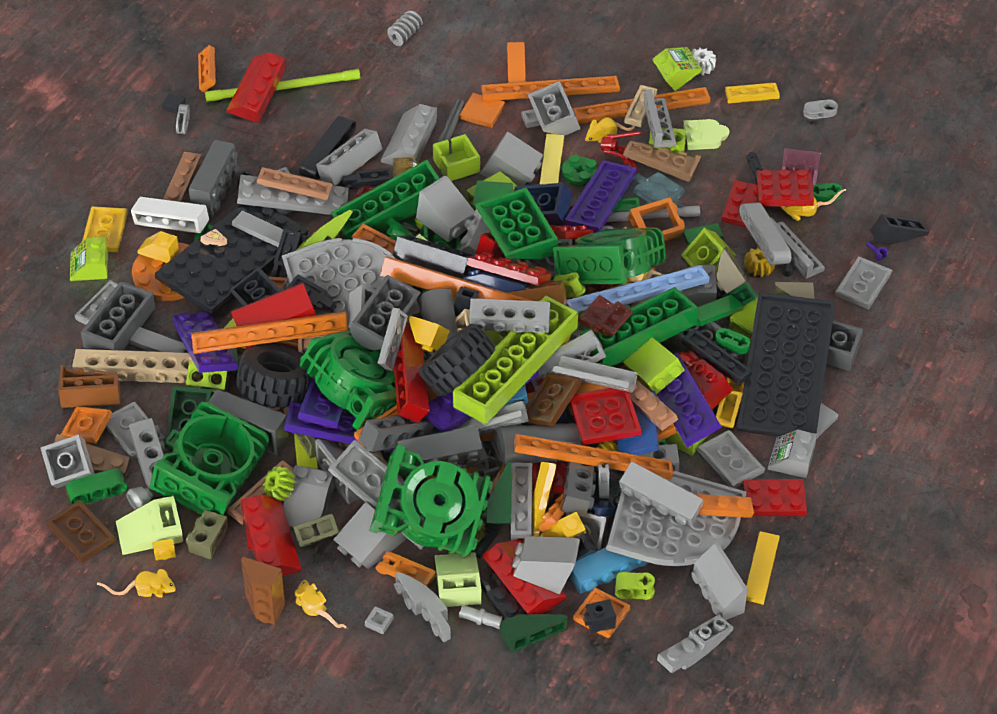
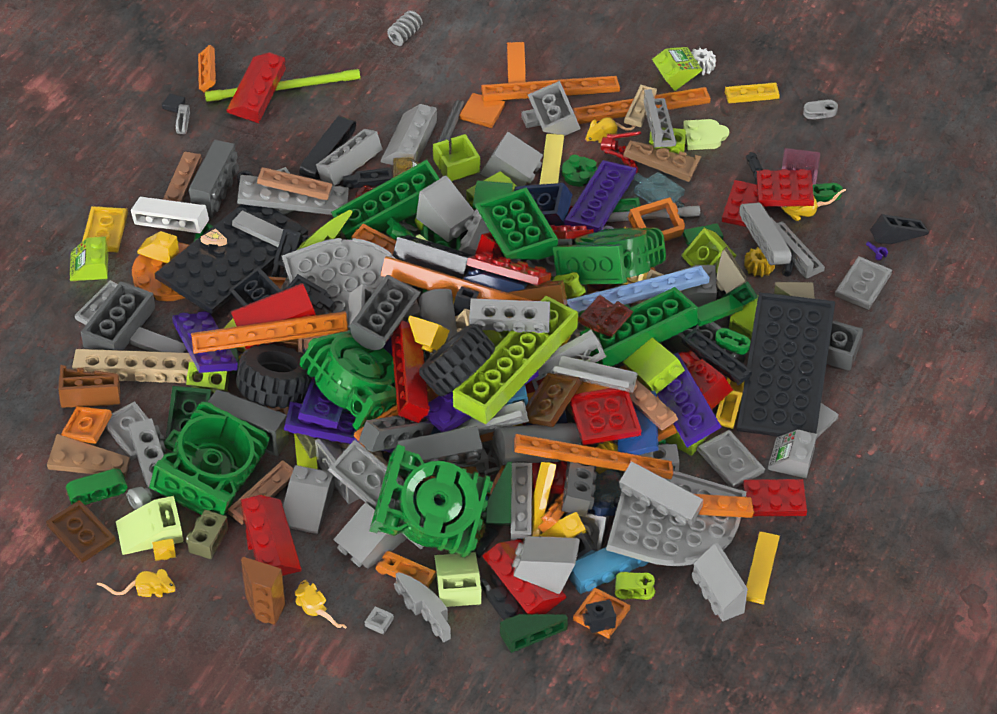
(67, 461): light grey brick -> none
(279, 483): lime gear -> none
(315, 530): olive brick -> none
(392, 339): light grey tile -> none
(480, 616): light grey pin -> none
(603, 481): light grey piece -> none
(696, 645): light grey slope -> none

